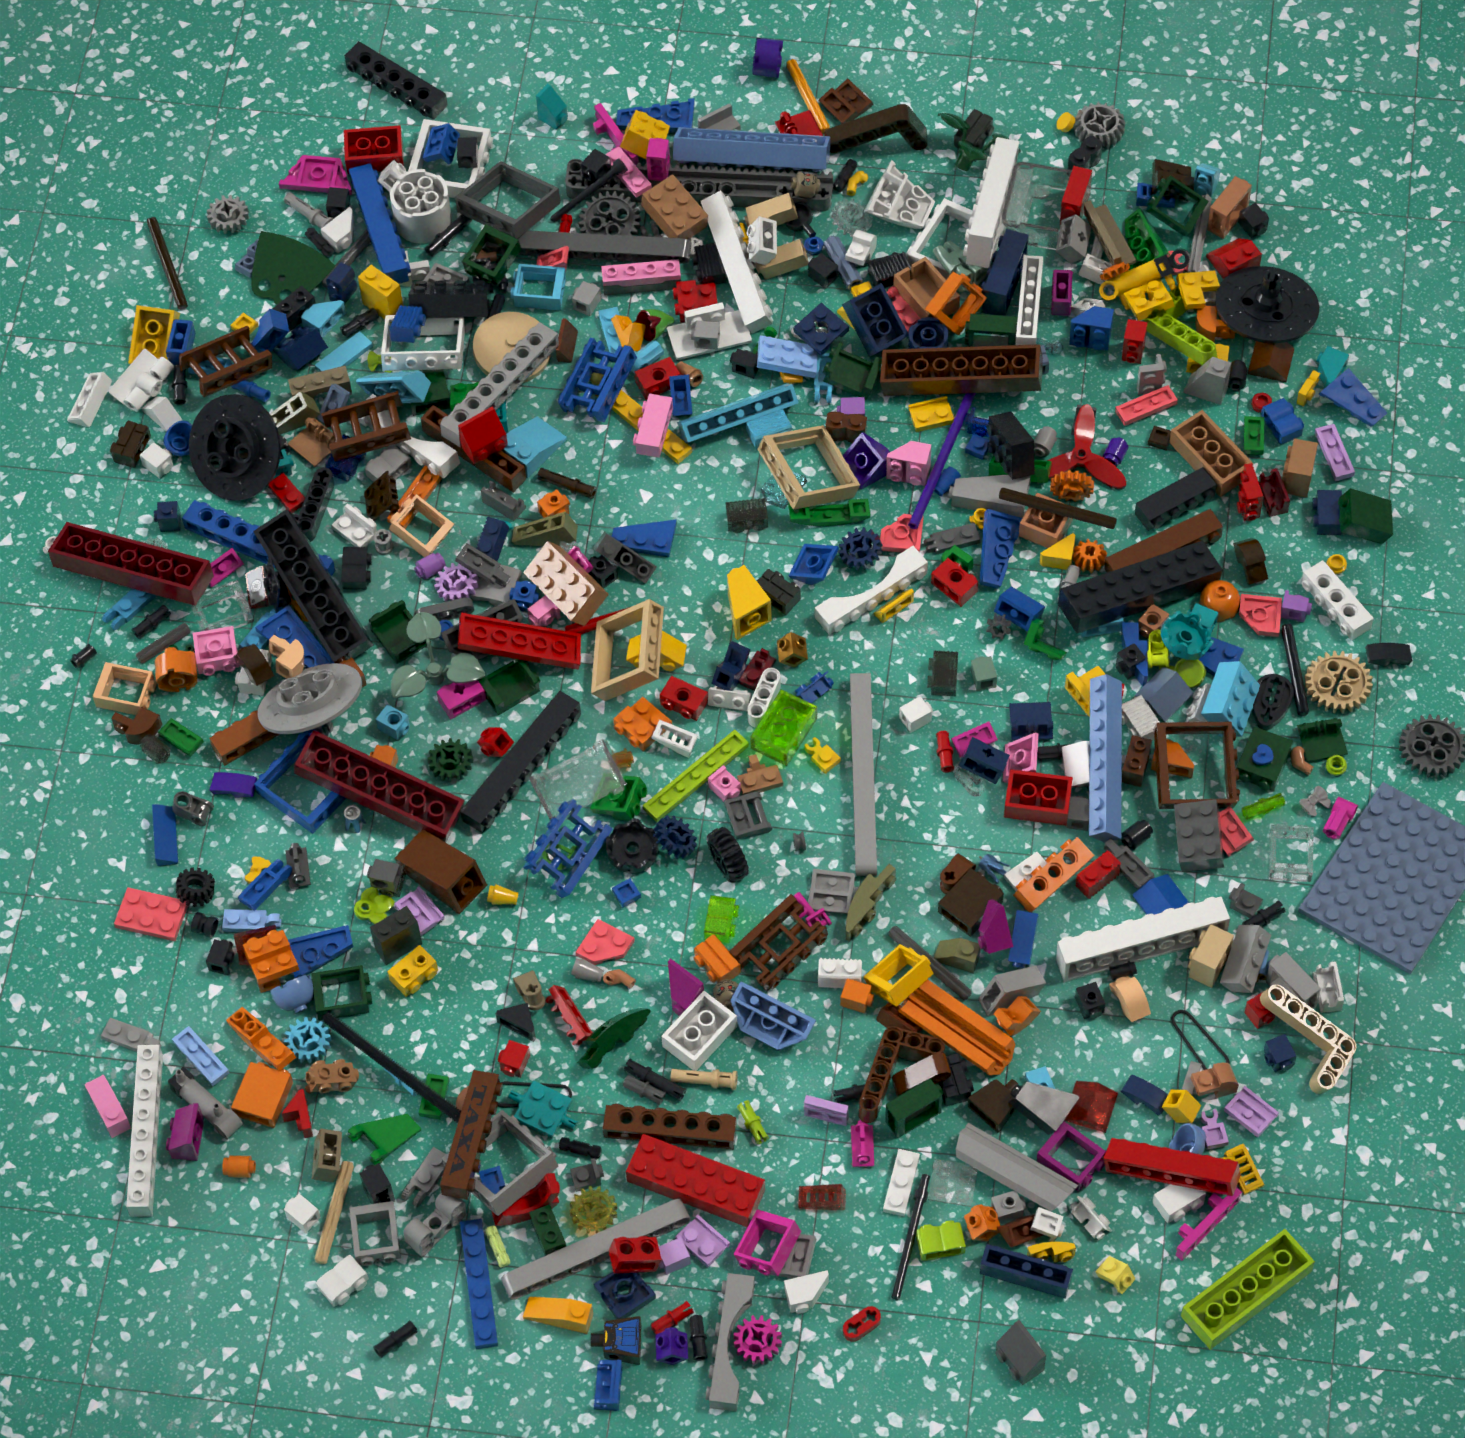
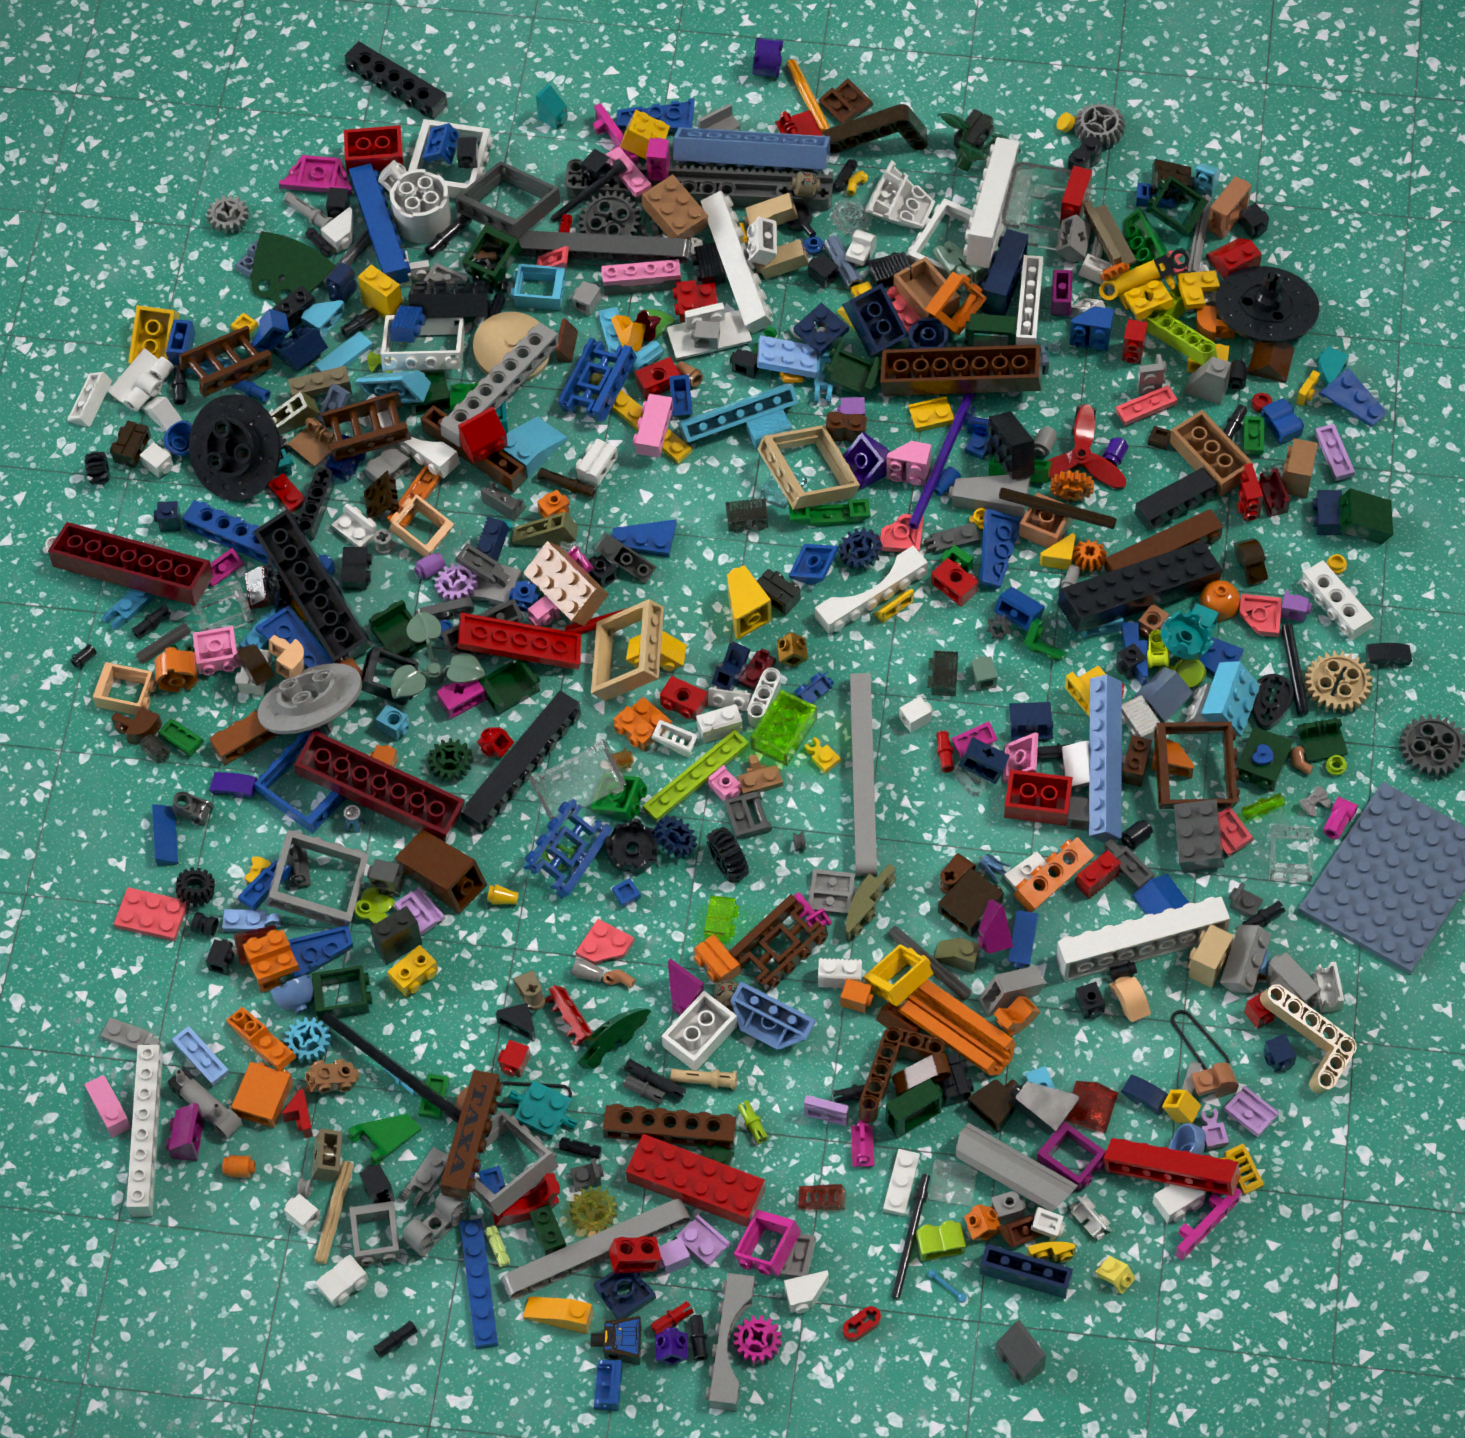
(97, 468): none -> black gear
(167, 263): dark brown axle -> none
(304, 1187): none -> light grey bush
(307, 908): none -> light grey window
(386, 658): none -> black window
(596, 462): none -> white brick
(717, 1154): none -> dark green plate
(719, 723): none -> white brick
(961, 1296): none -> dark azure hinge
(1235, 420): none -> black axle
(1247, 1289): lime brick -> none

